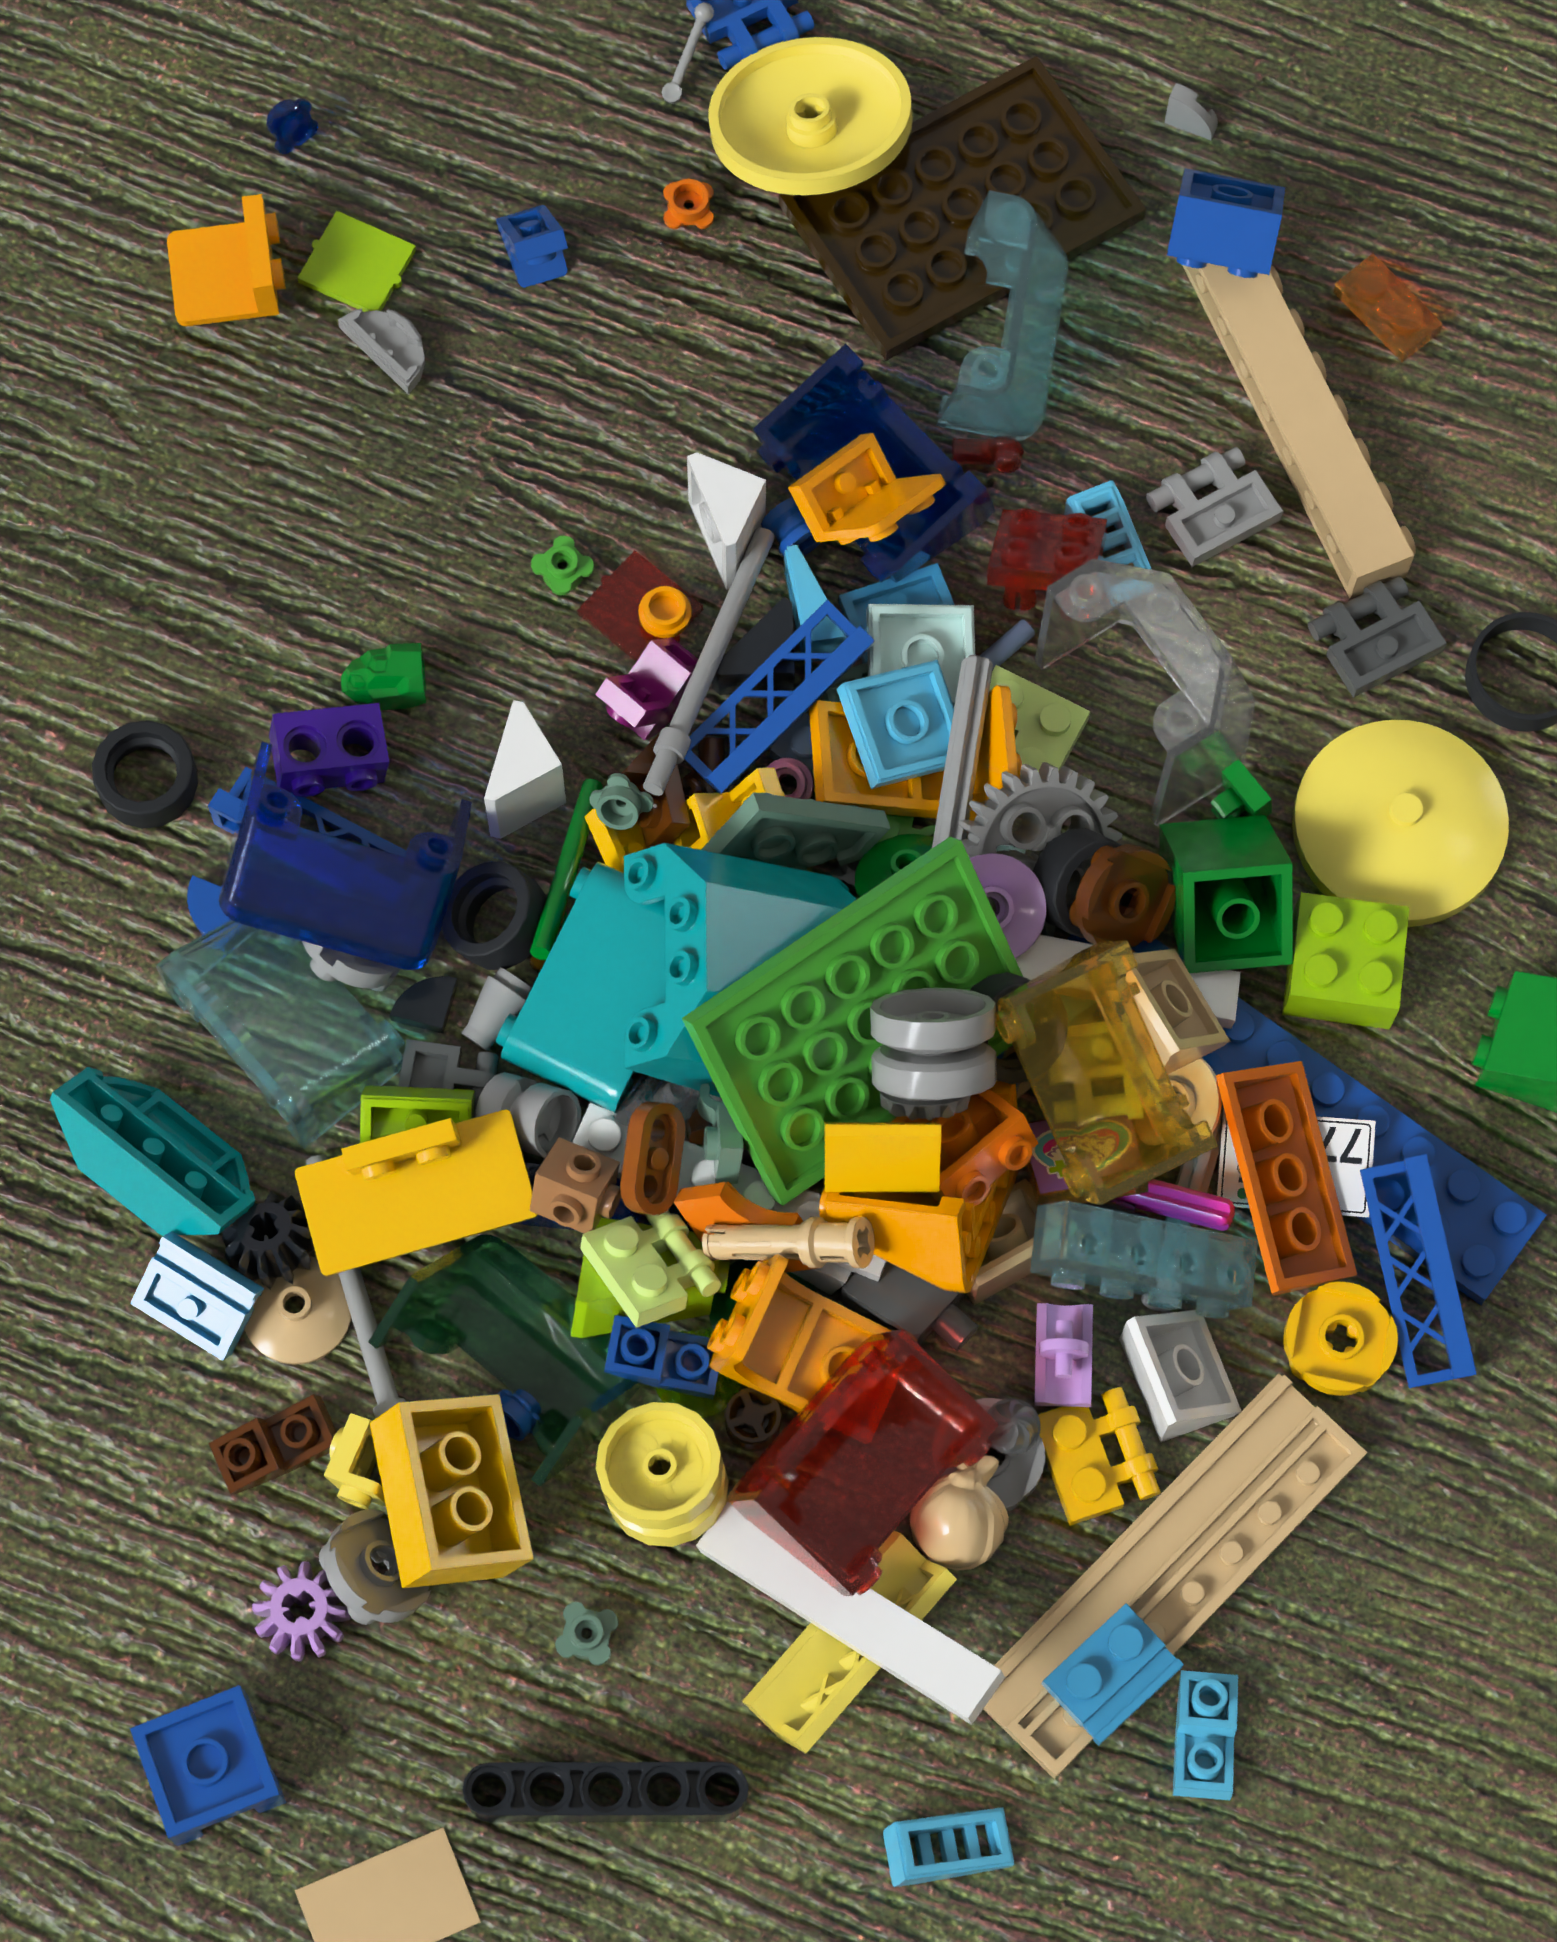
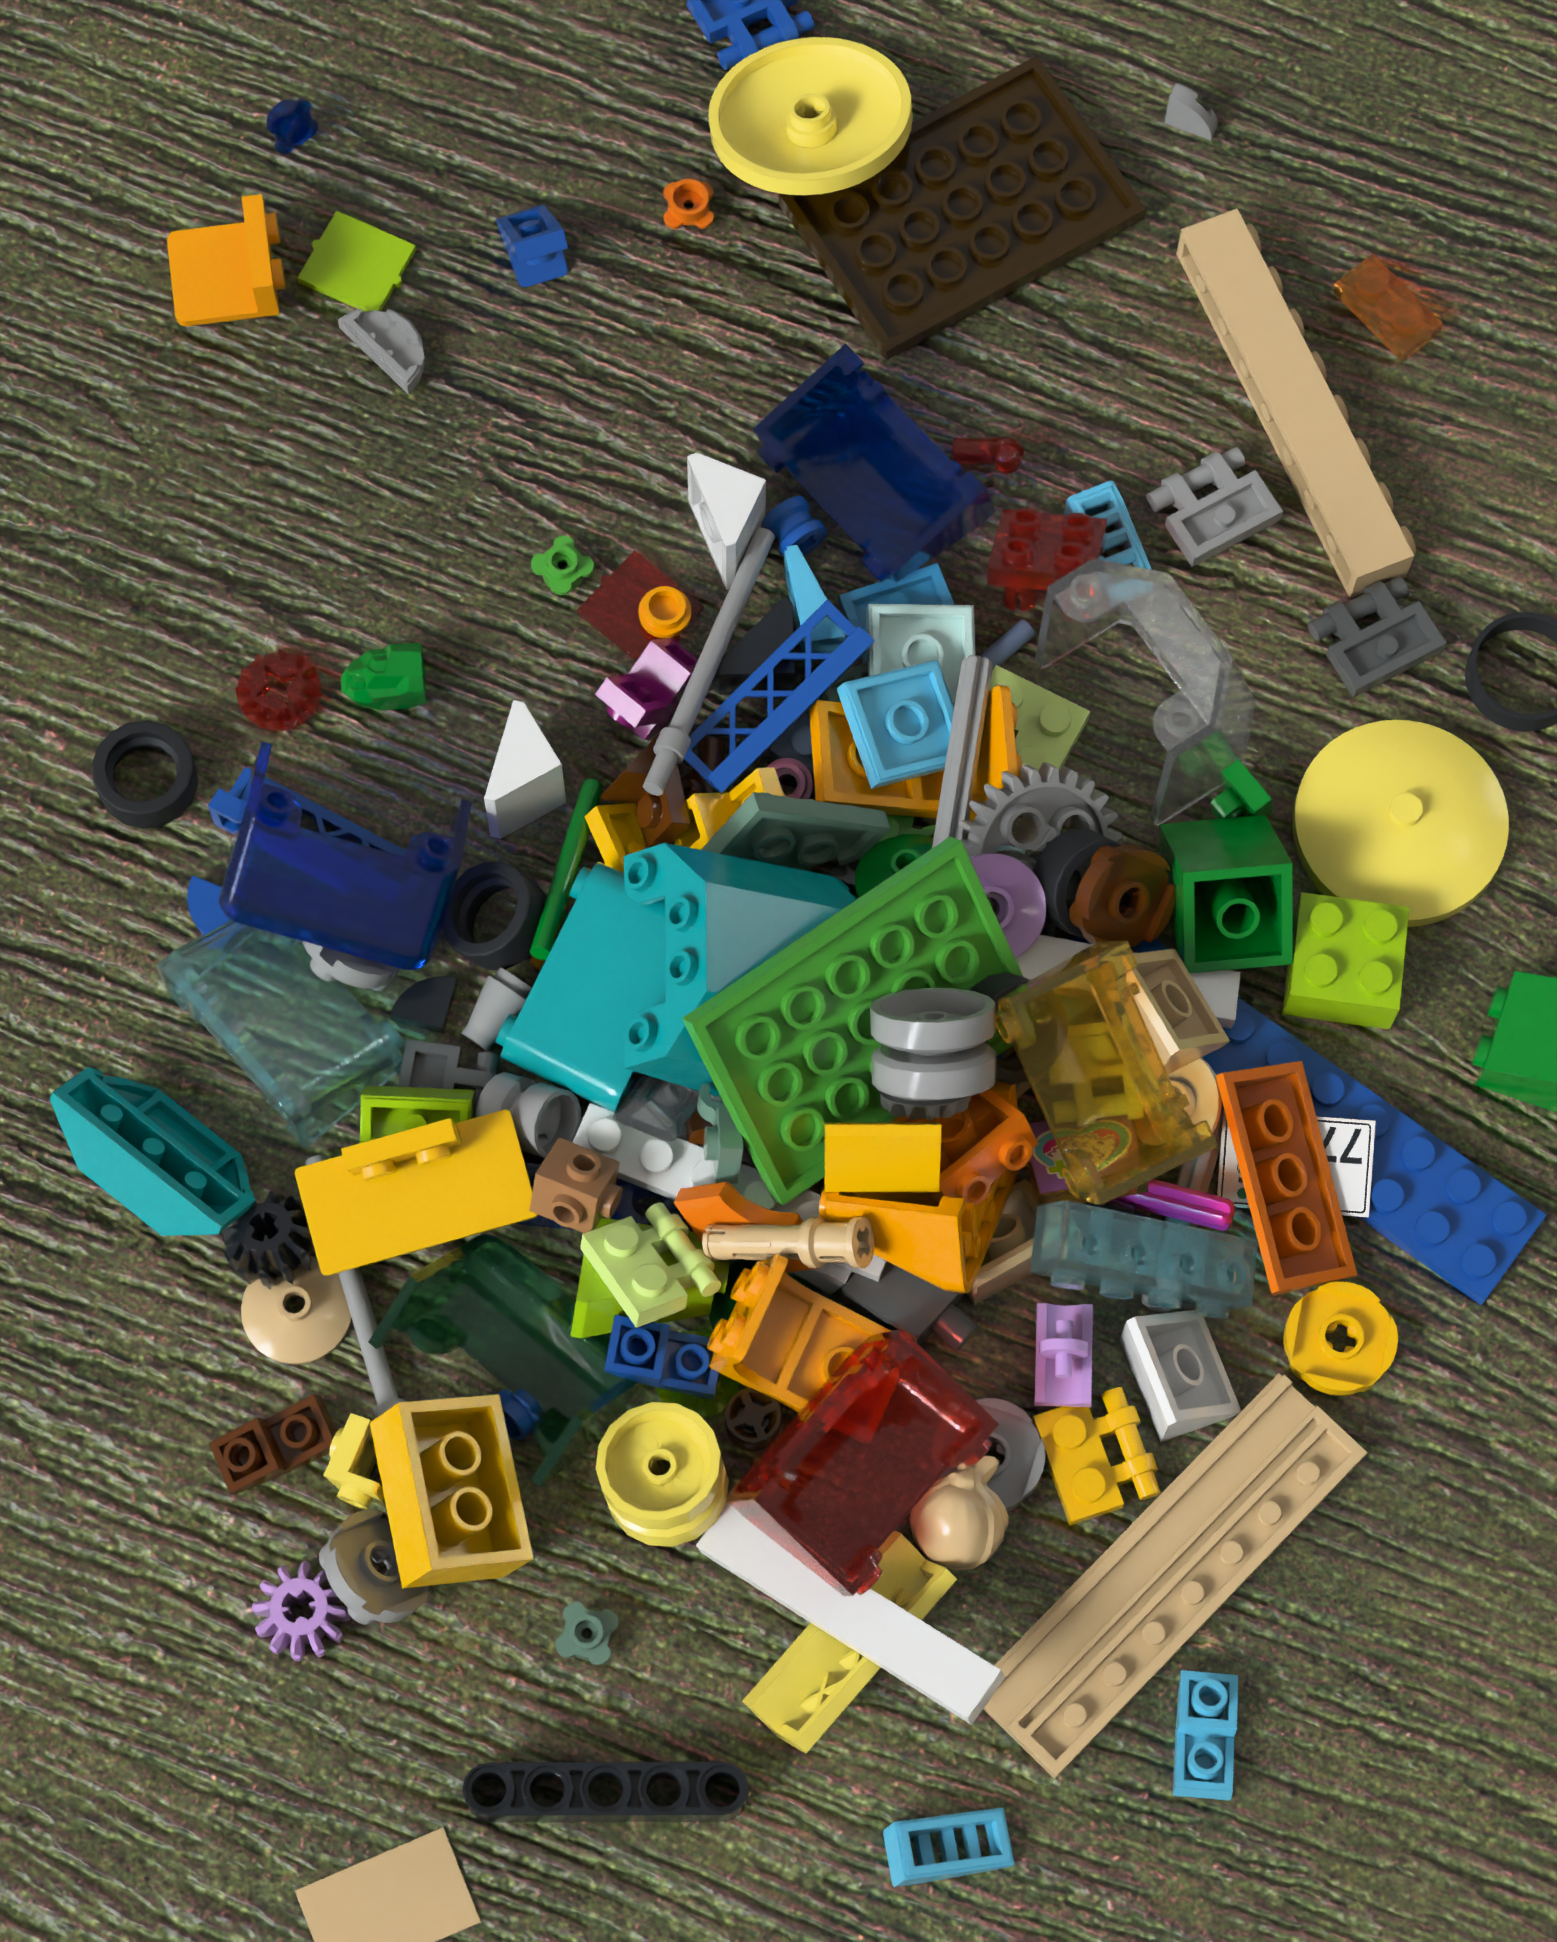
(197, 1296): plate -> none
(206, 1764): blue panel -> none
(270, 711): none -> clear red gear
(325, 735): dark purple brick -> none
(620, 802): sand green plate -> none
(652, 1158): dark orange plate -> none
(671, 91): light grey hinge -> none
(859, 495): light orange bracket -> none
(1008, 386): clear light blue windscreen -> none
(1017, 1426): dark grey plate -> none
(1112, 1674): dark azure plate -> none
(1226, 223): blue slope -> none
(1439, 1267): blue fence -> none

